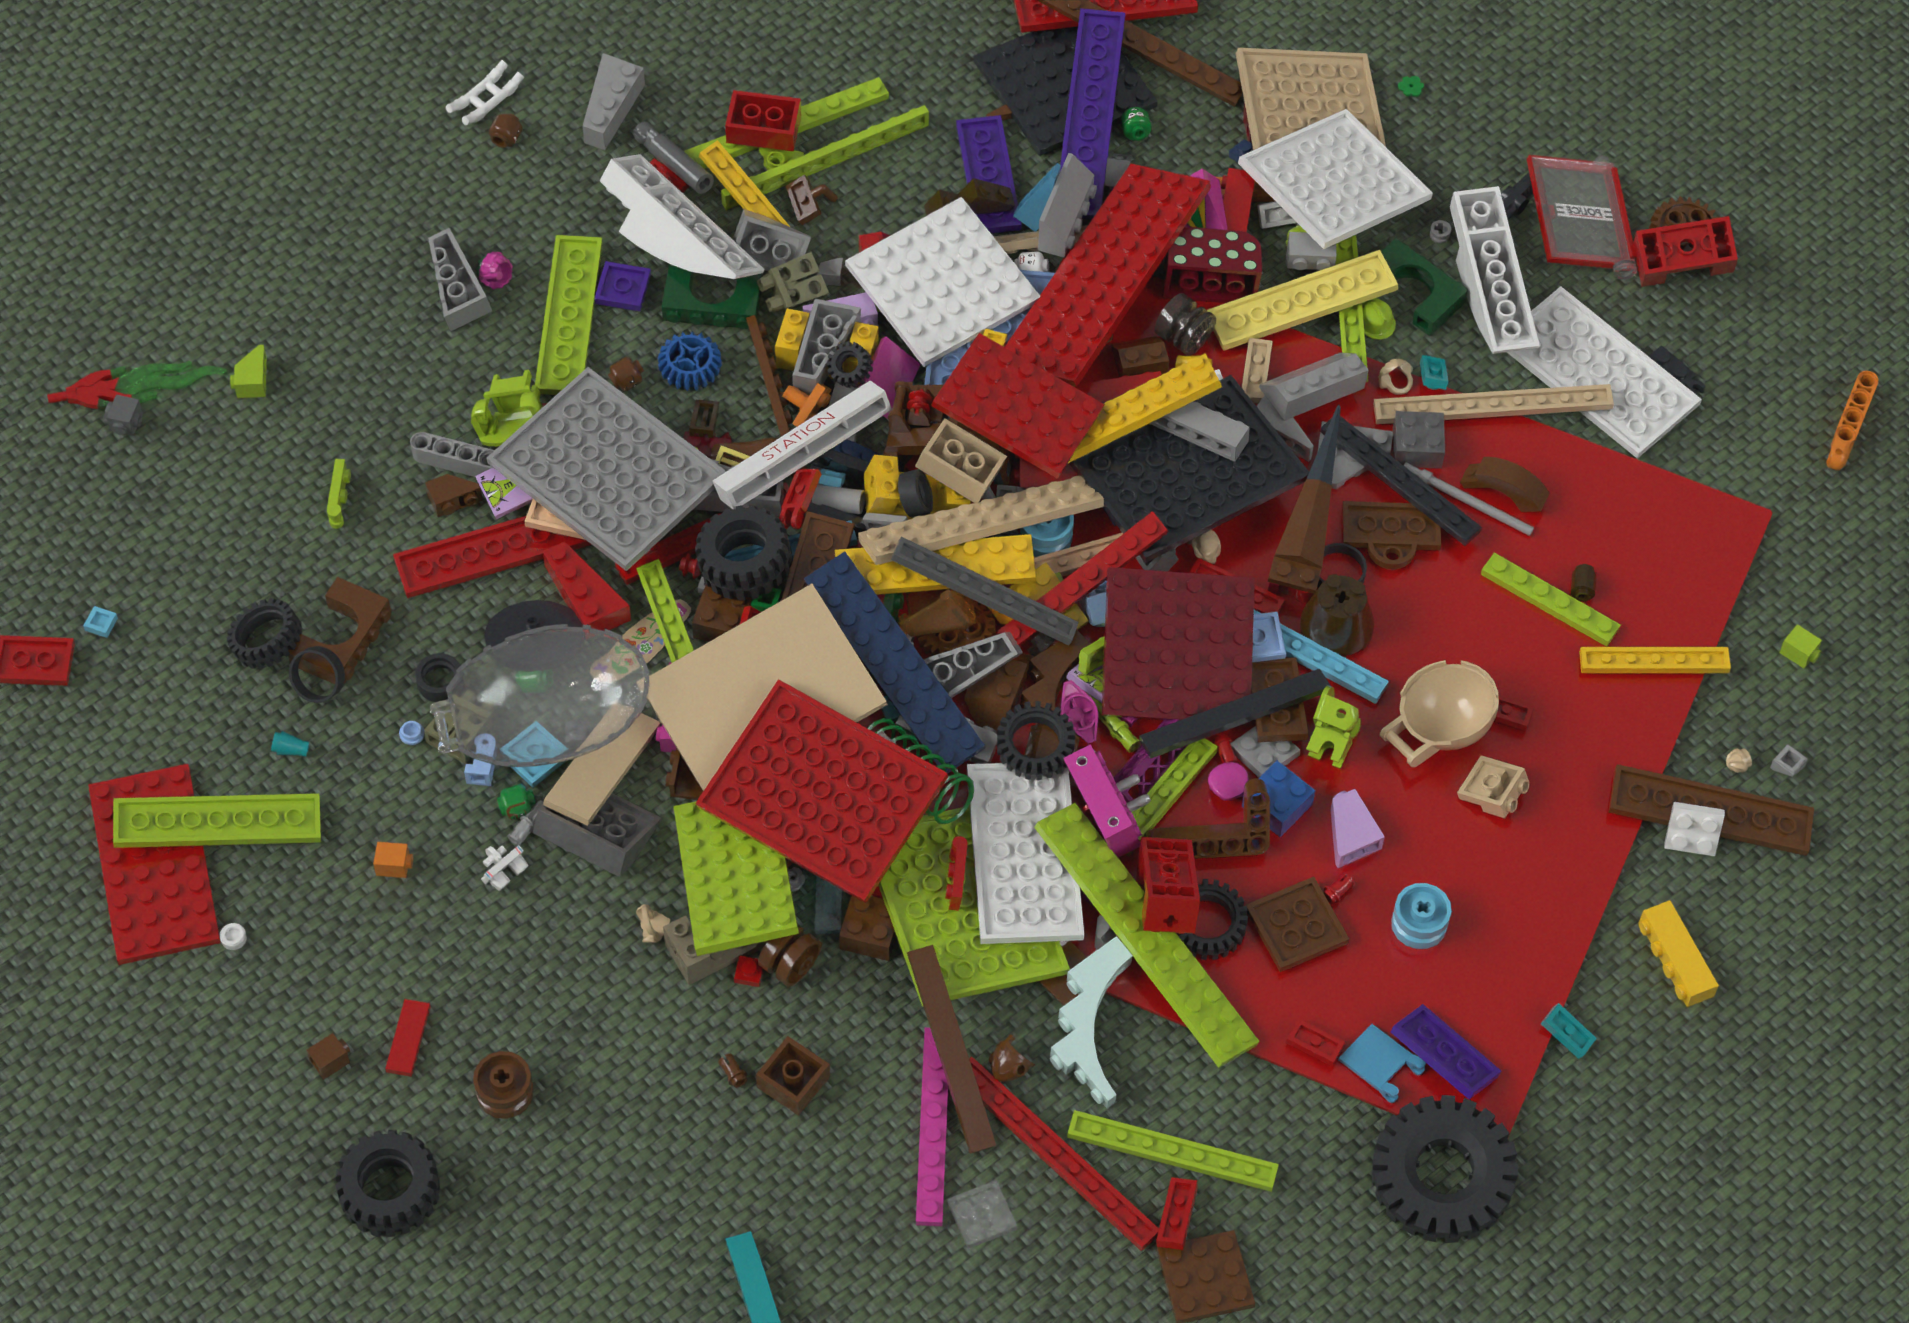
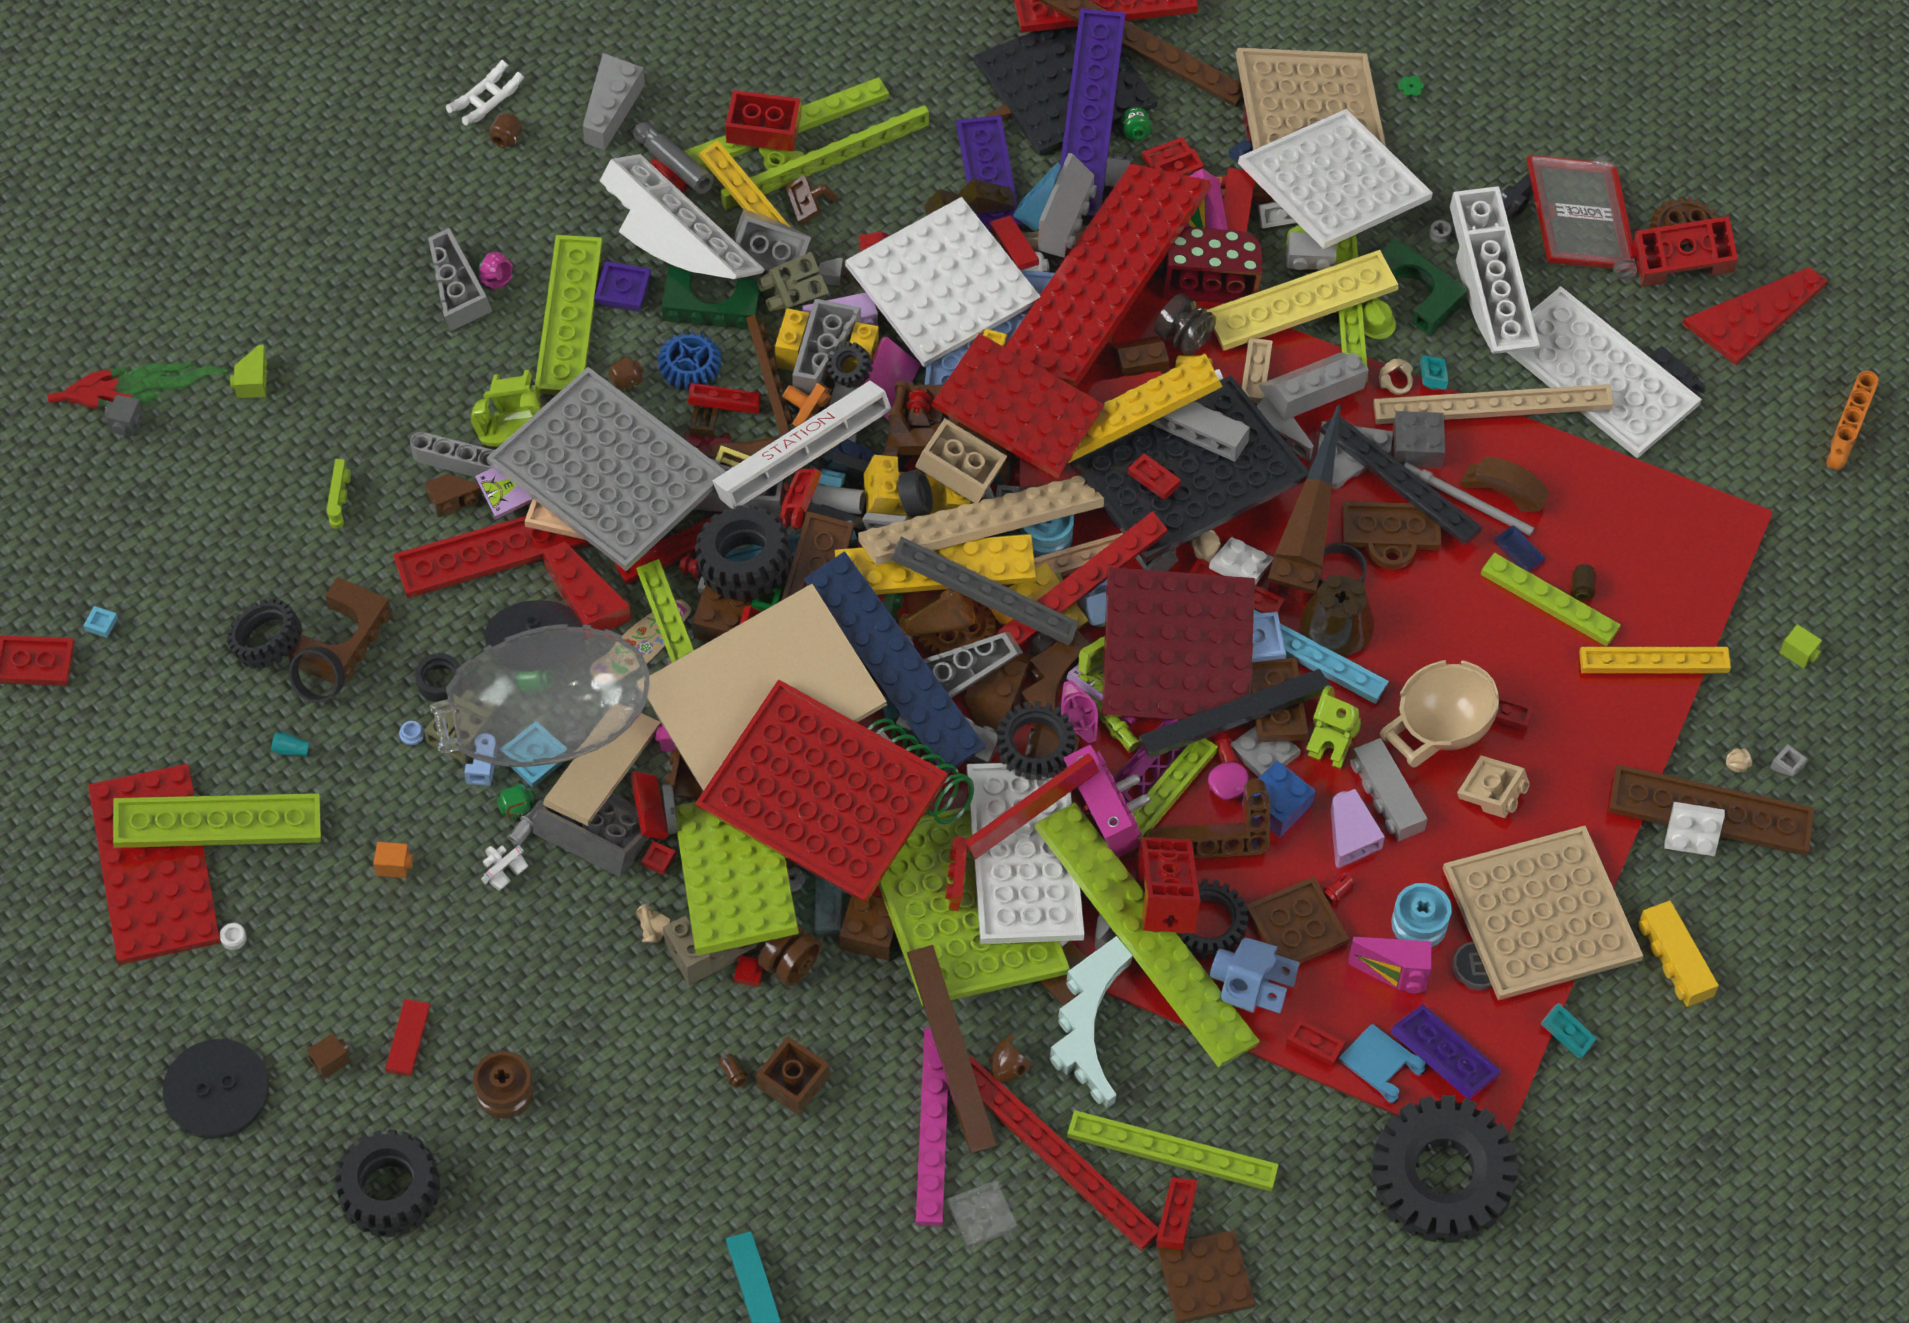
(215, 1088): none -> black plate
(649, 805): none -> red tile
(658, 858): none -> red plate
(670, 811): none -> dark grey tile
(724, 398): none -> red tile
(1014, 242): none -> red tile
(1031, 806): none -> red tile
(1154, 476): none -> red plate
(1173, 157): none -> red slope
(1241, 561): none -> white plate
(1248, 975): none -> medium blue piece
(1388, 789): none -> light grey brick
(1393, 961): none -> dark pink slope
(1470, 969): none -> tile
(1519, 549): none -> clear blue tile
(1542, 912): none -> tan plate
(1747, 320): none -> red wing

